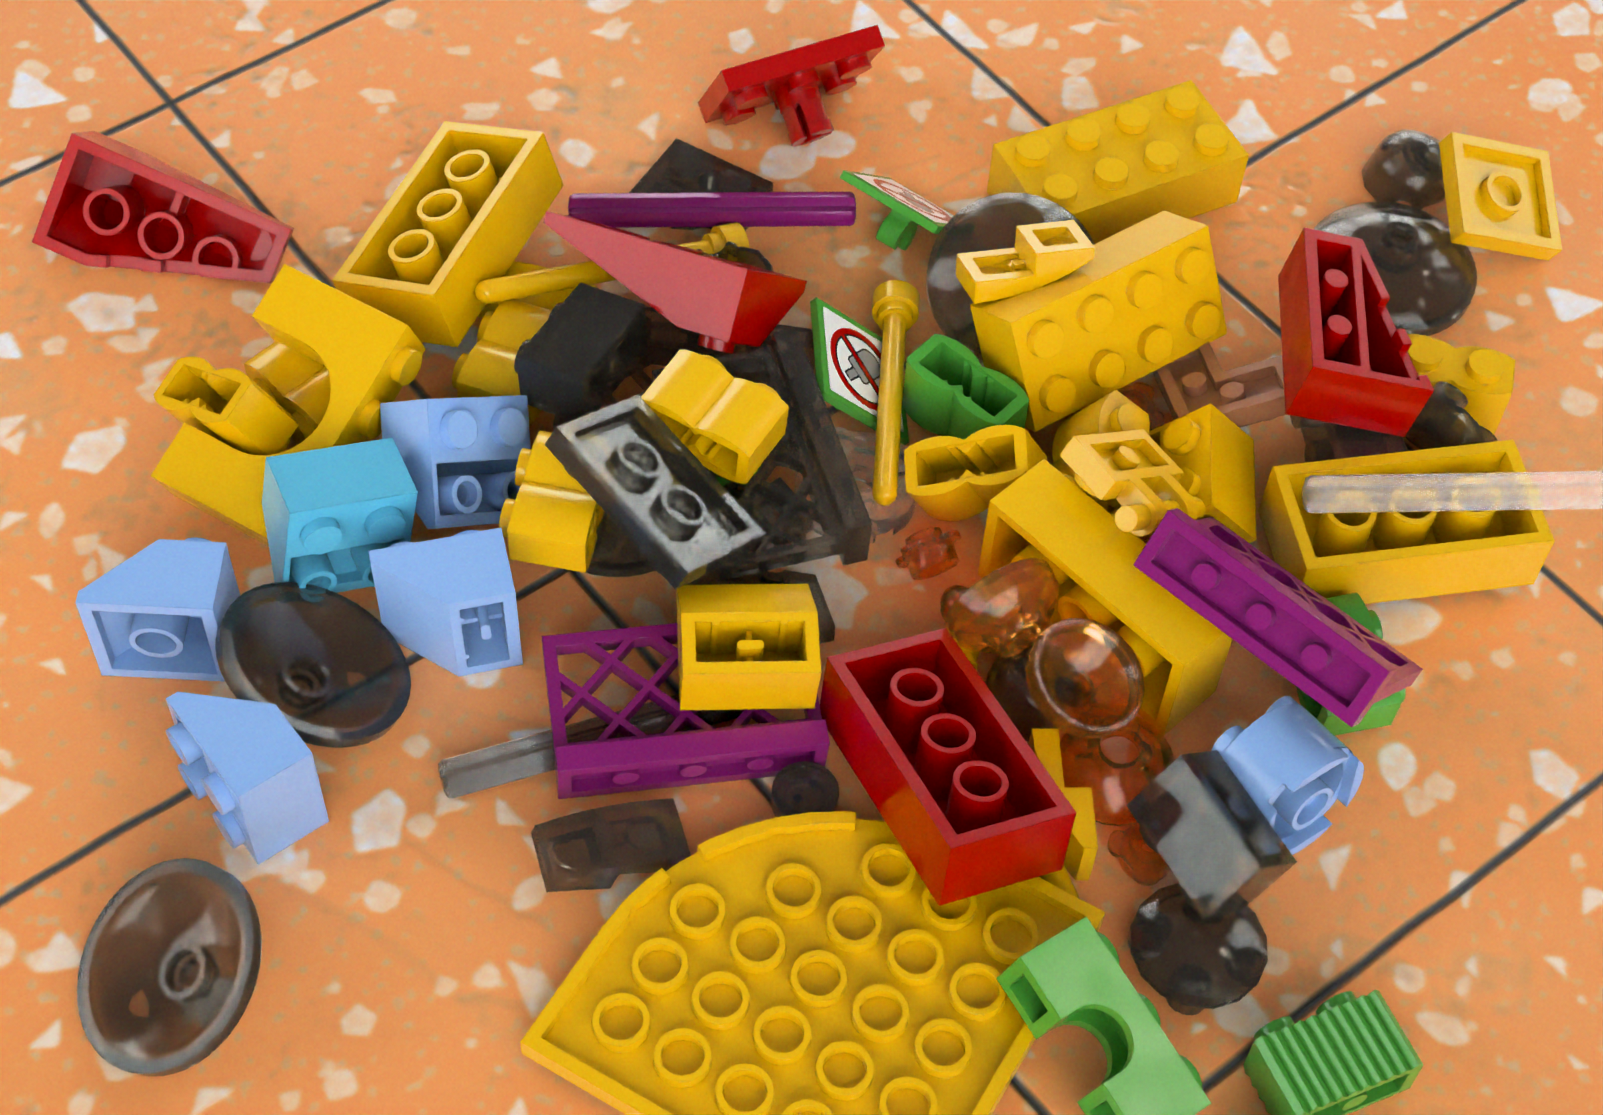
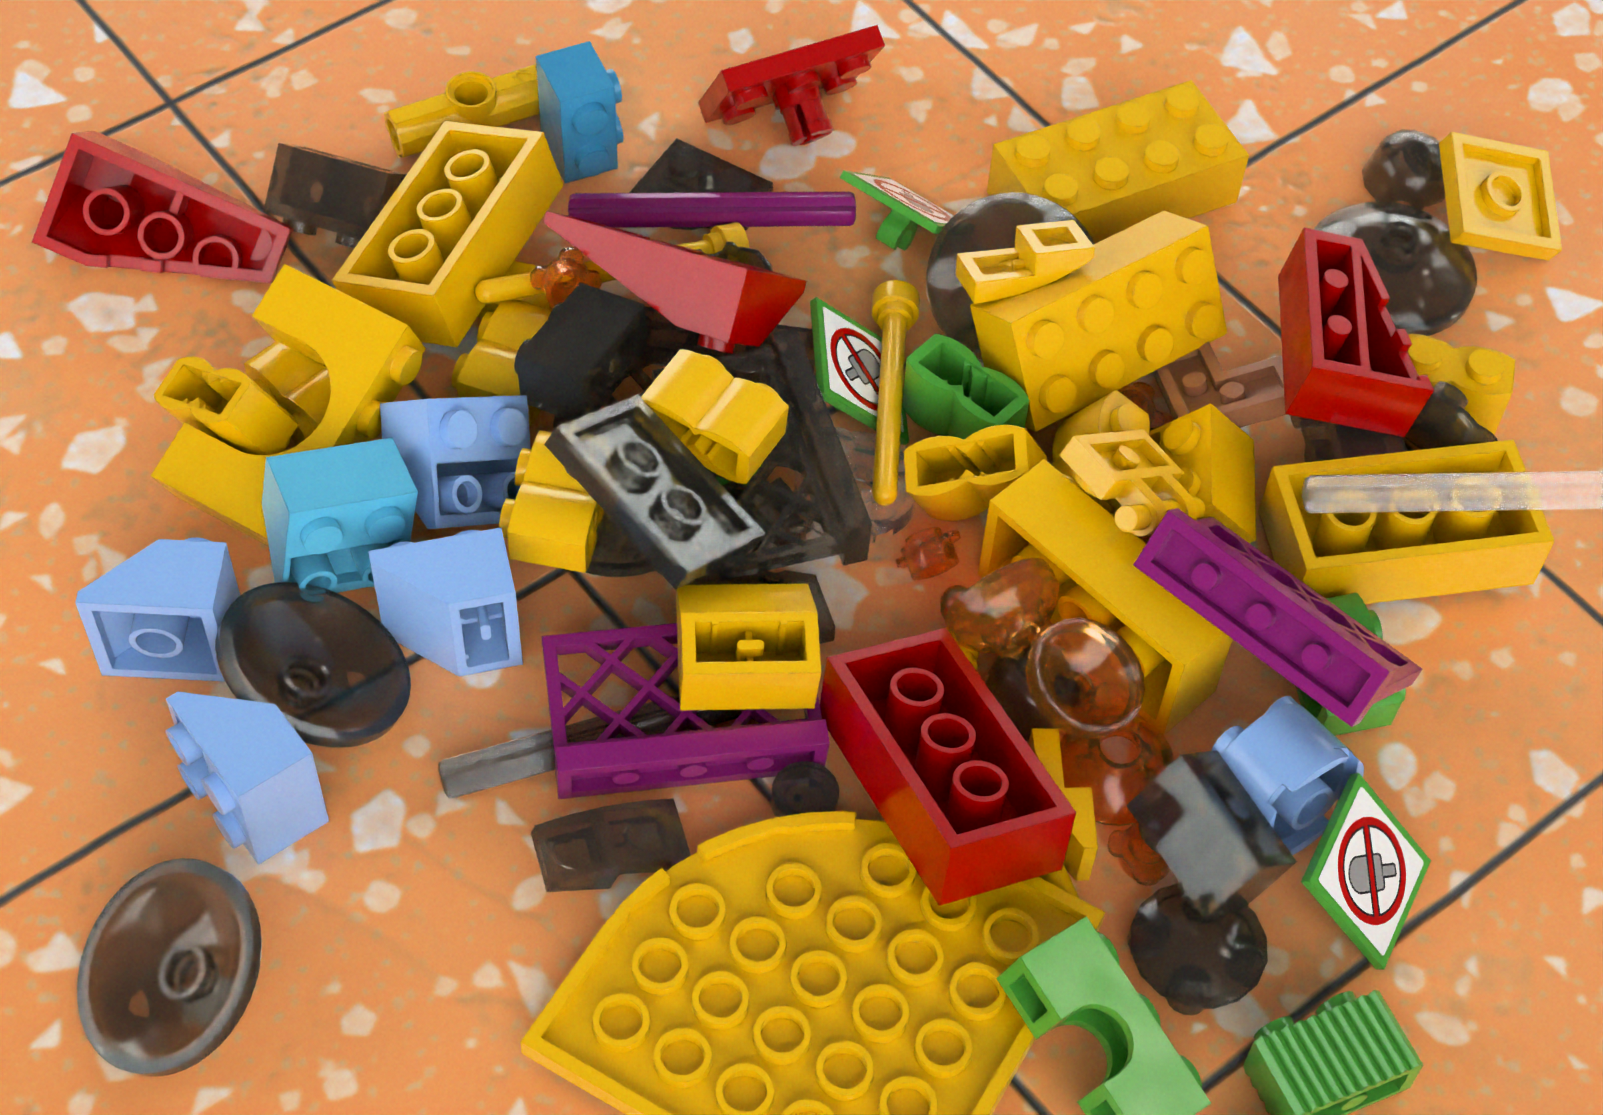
(327, 192): none -> clear smoke brick
(467, 99): none -> yellow piece
(569, 264): none -> clear orange plate
(579, 111): none -> dark azure brick
(1366, 871): none -> piece

